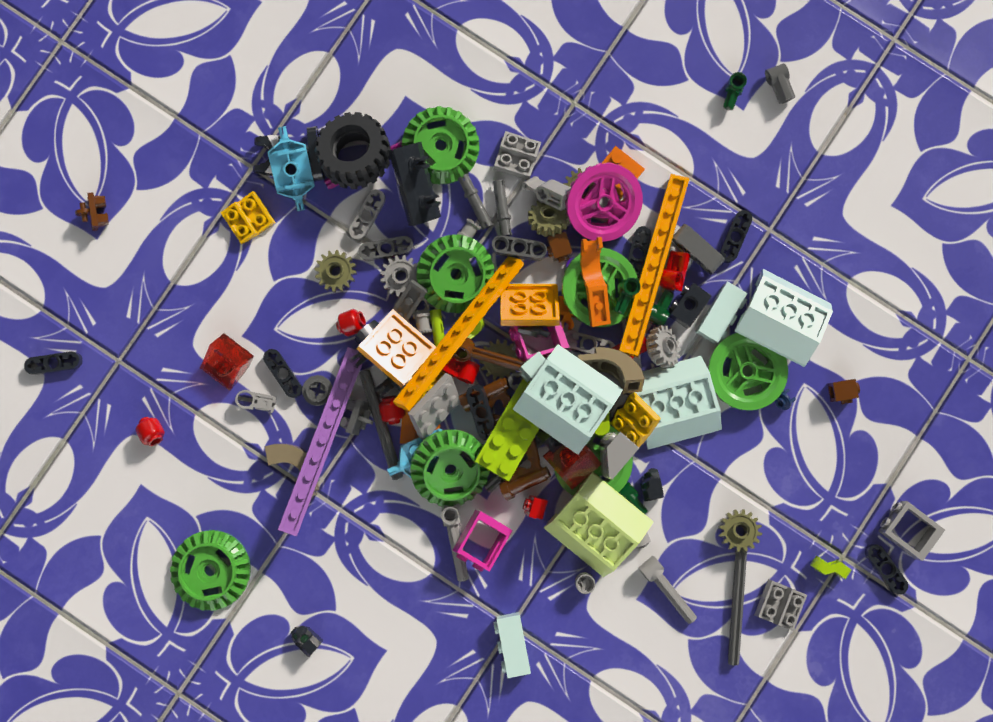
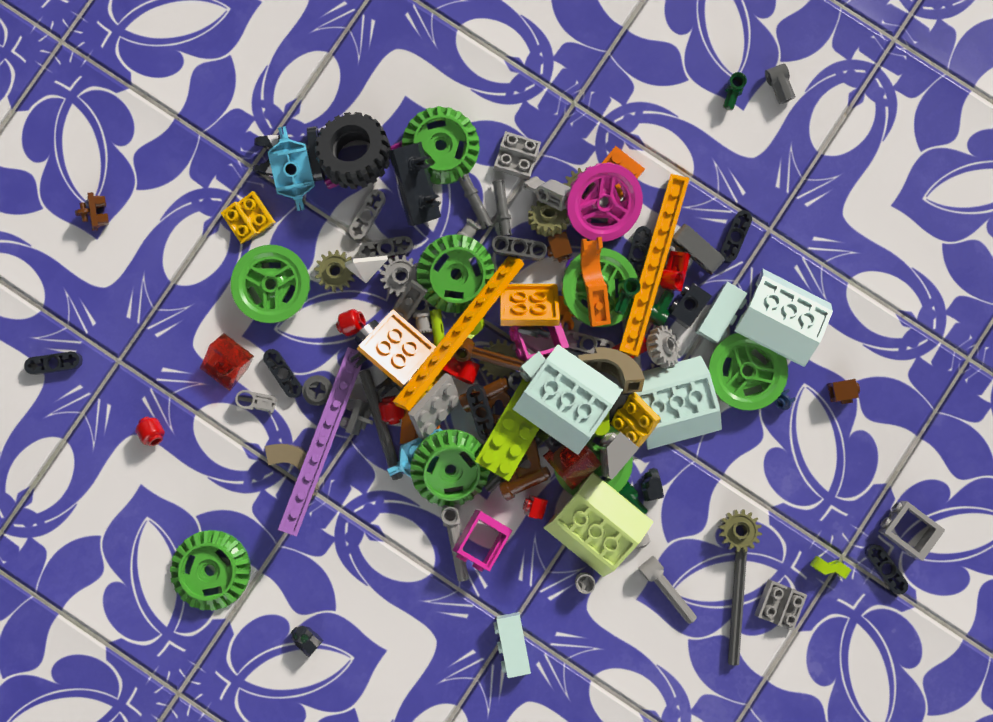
(250, 273): none -> bright green gear
(365, 267): none -> white slope

